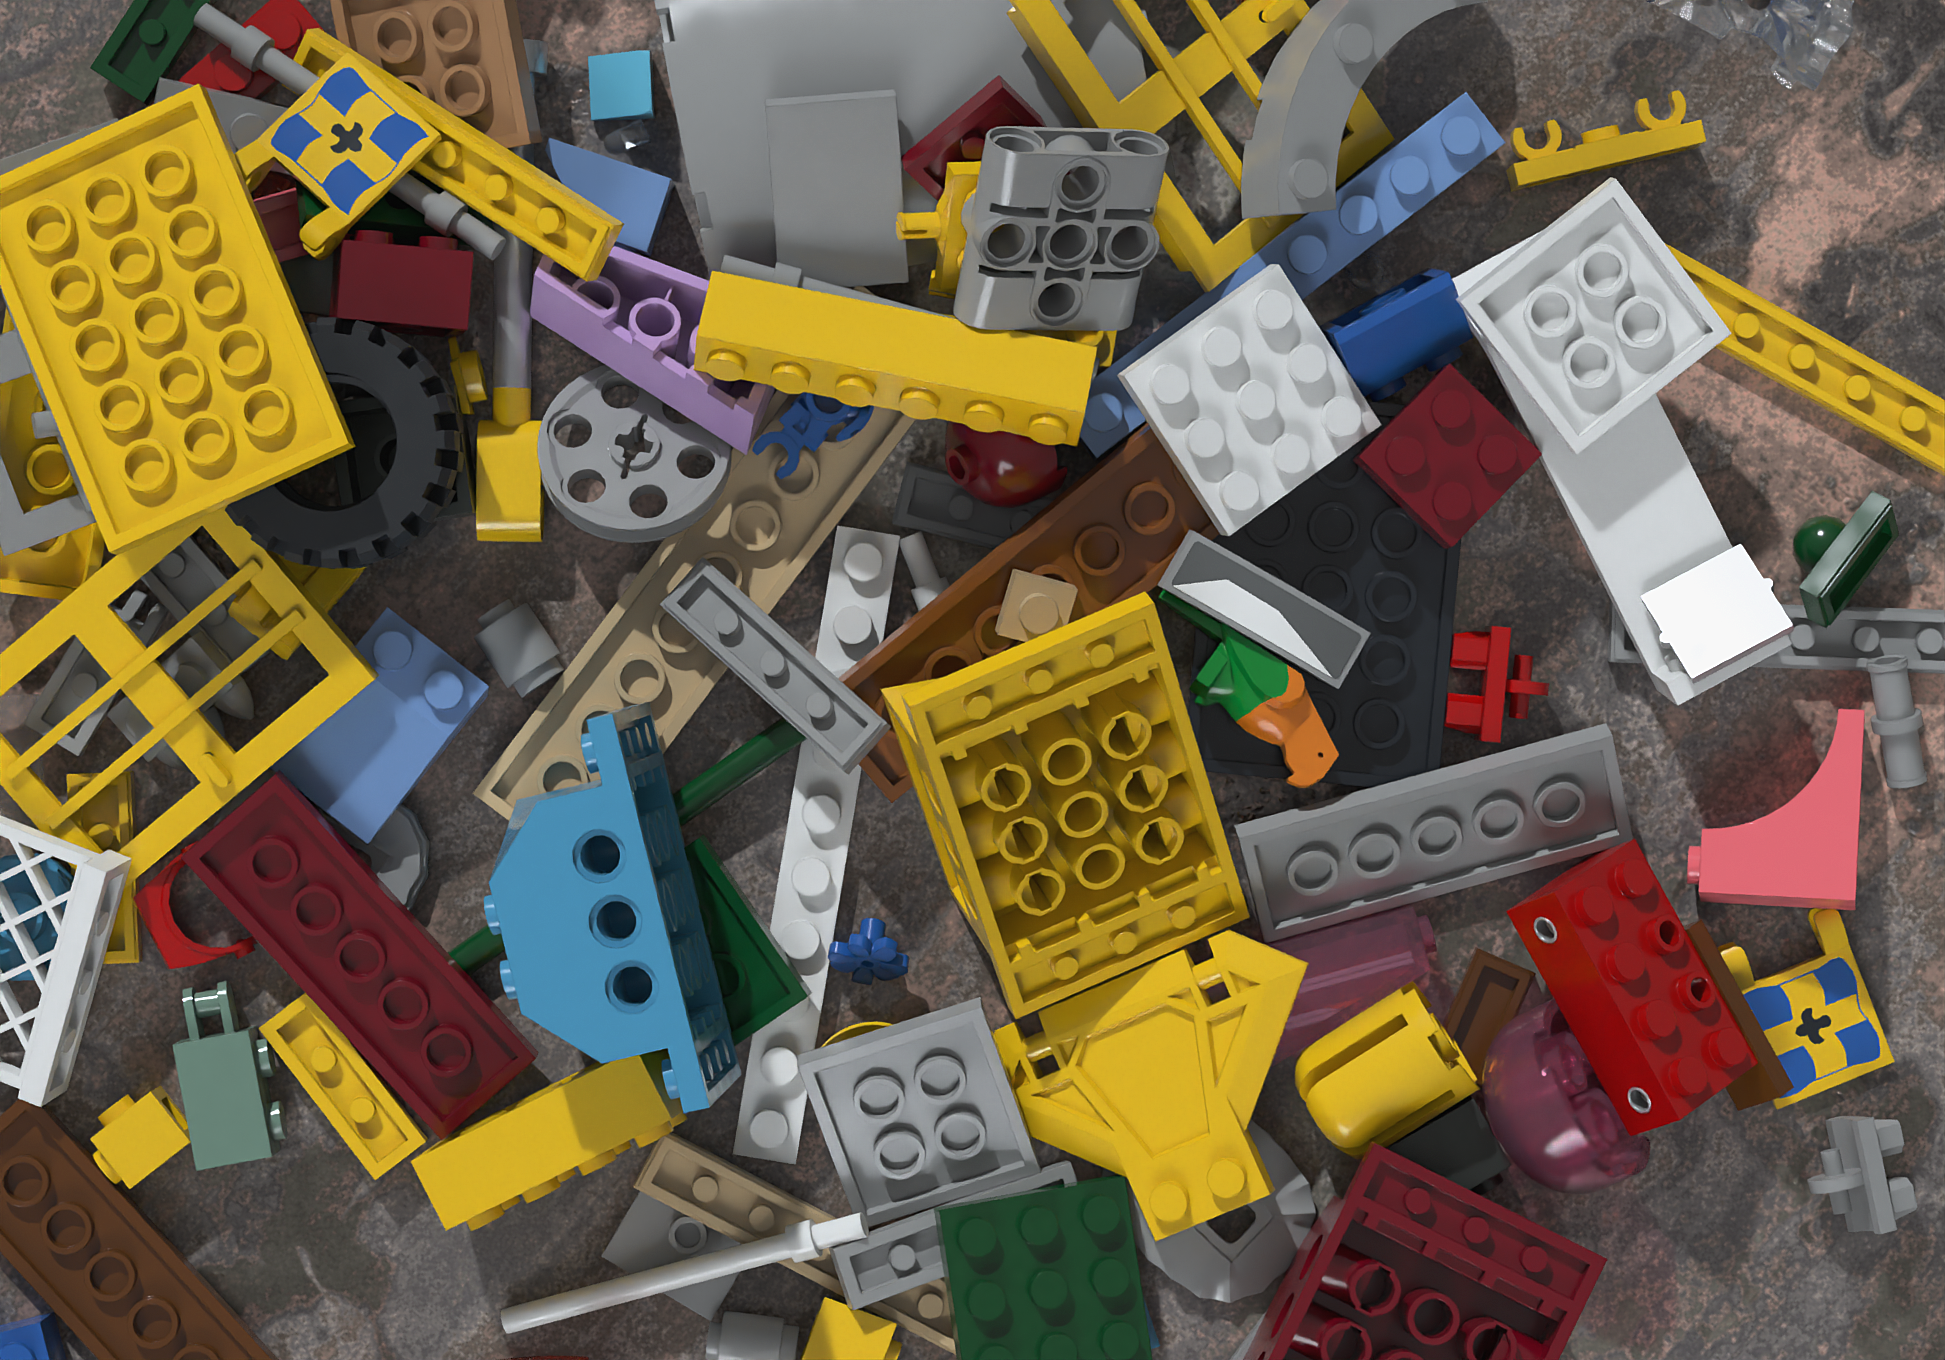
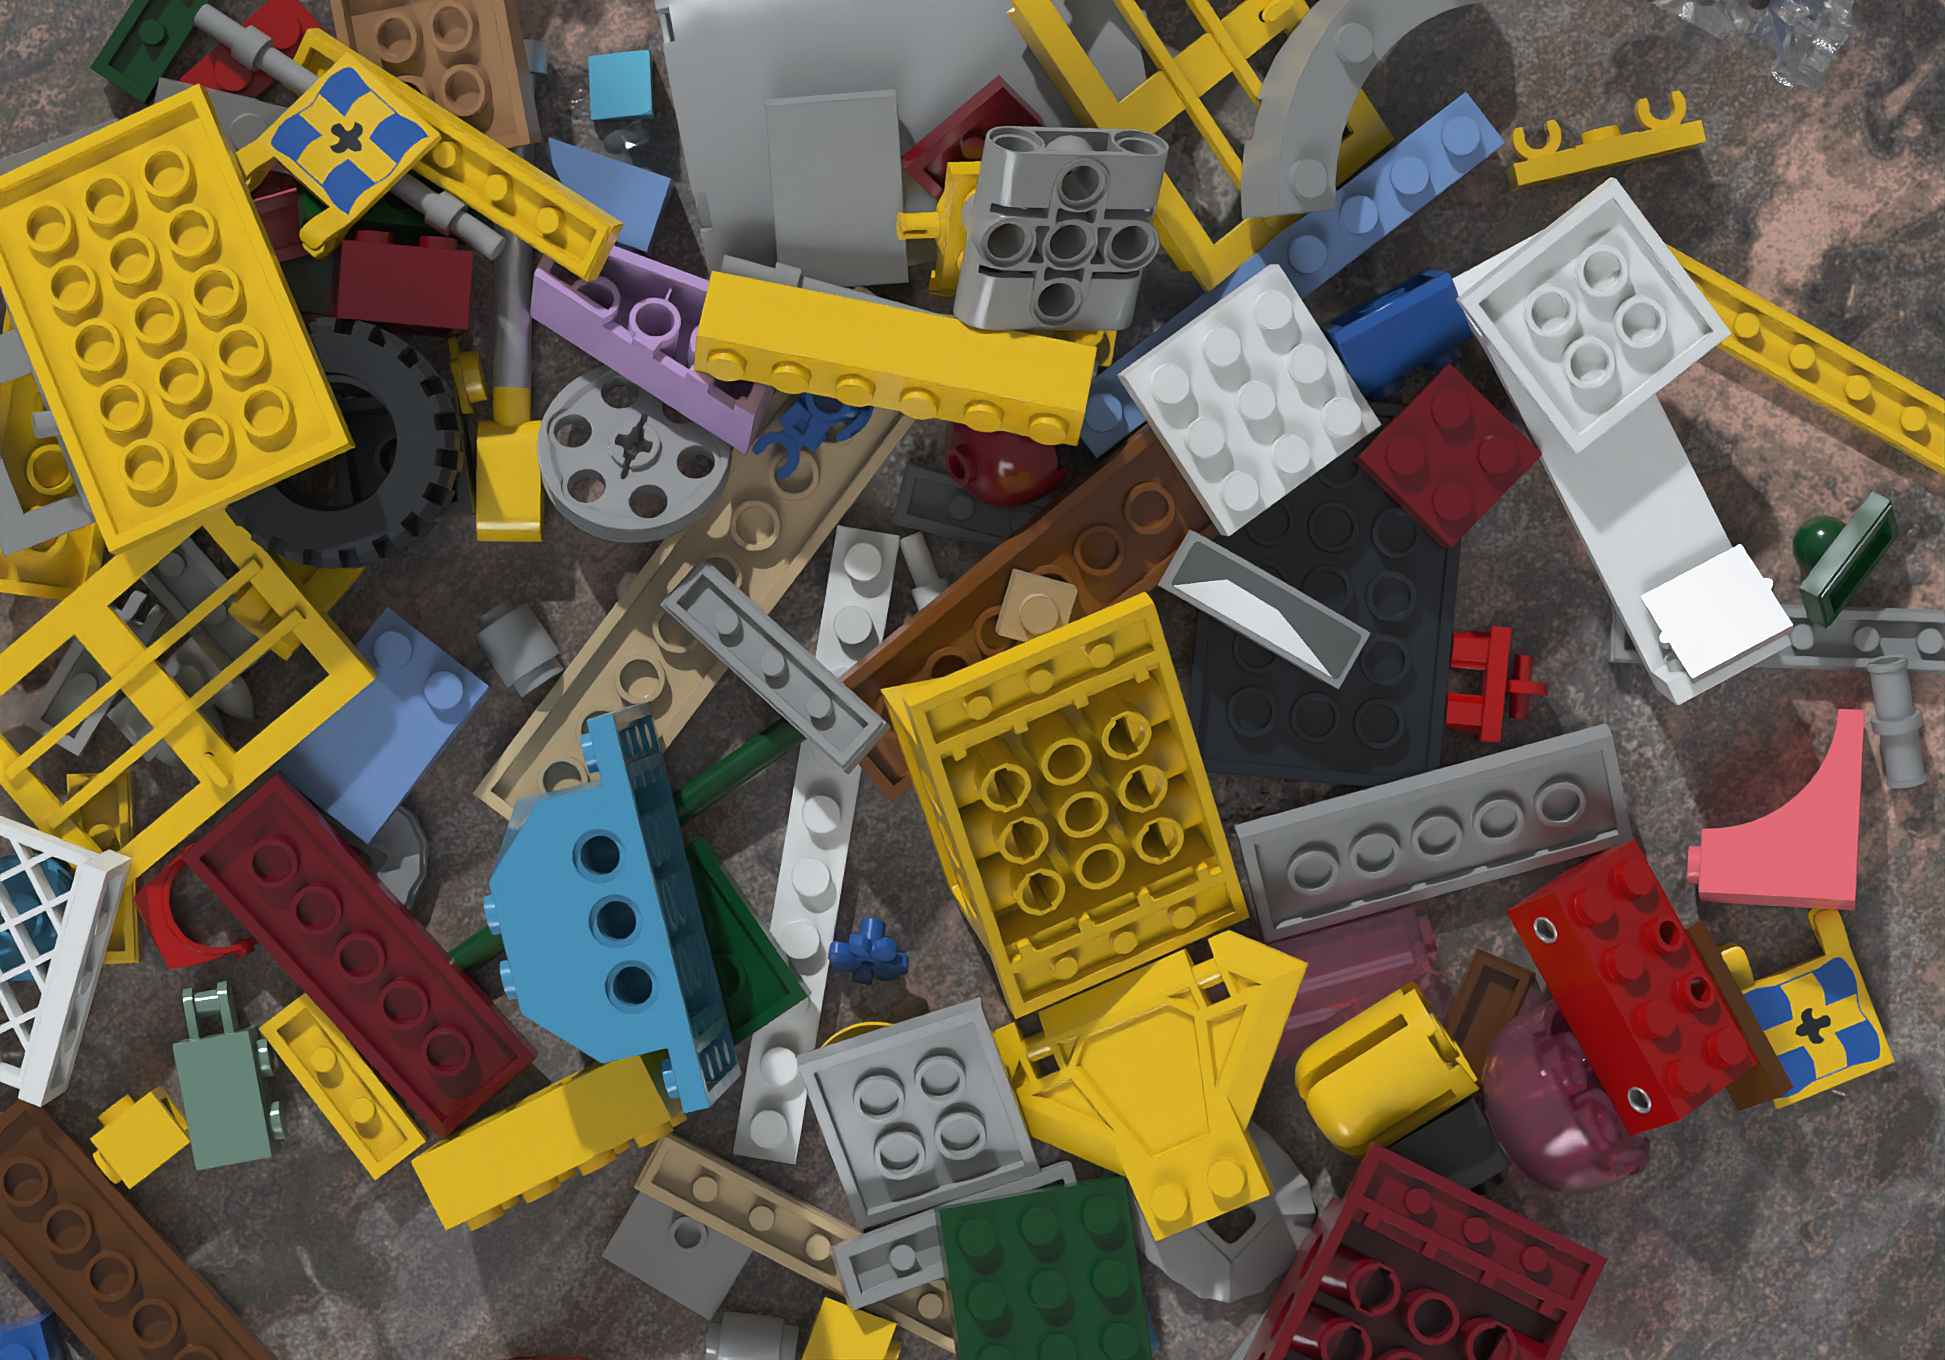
(800, 1242): white bar -> none
(1261, 696): animal -> none
(1858, 1177): light grey hips -> none

